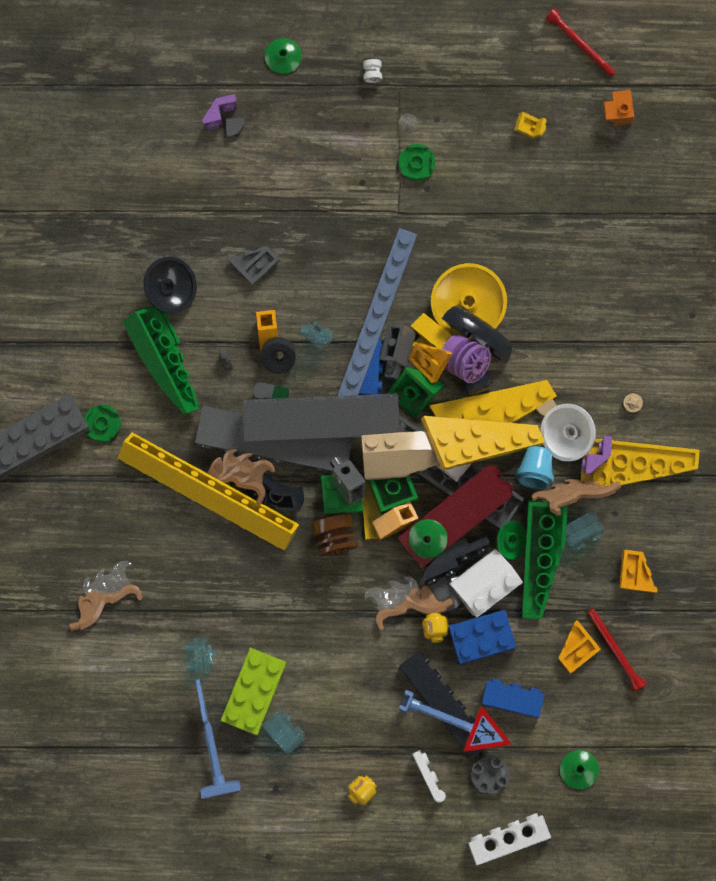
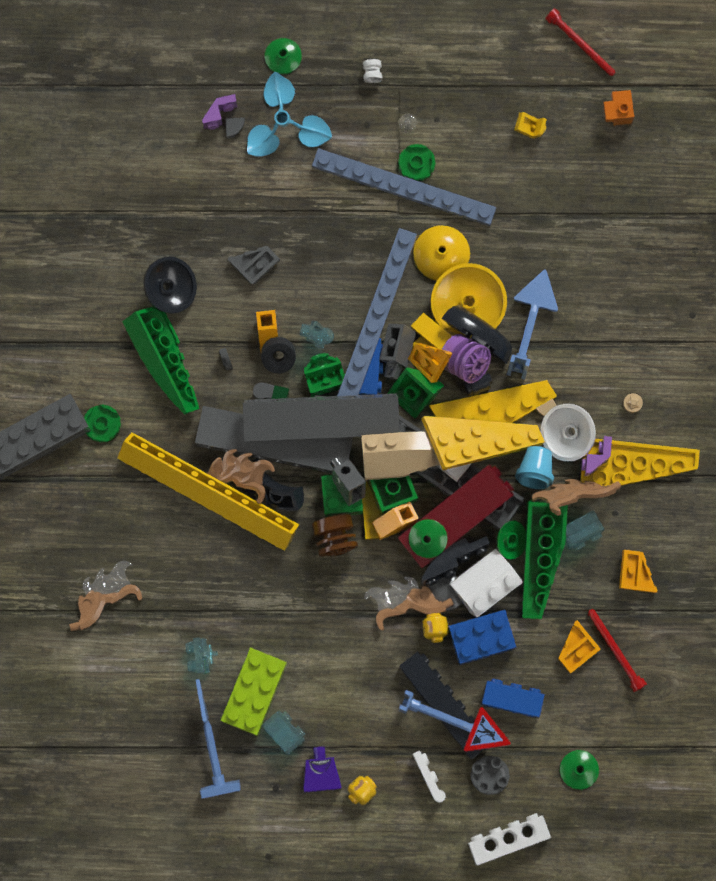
(279, 92): none -> medium azure plant
(321, 773): none -> dark purple torso
(323, 374): none -> green slope
(403, 187): none -> sand blue plate
(427, 255): none -> yellow dish
(537, 295): none -> medium blue piece

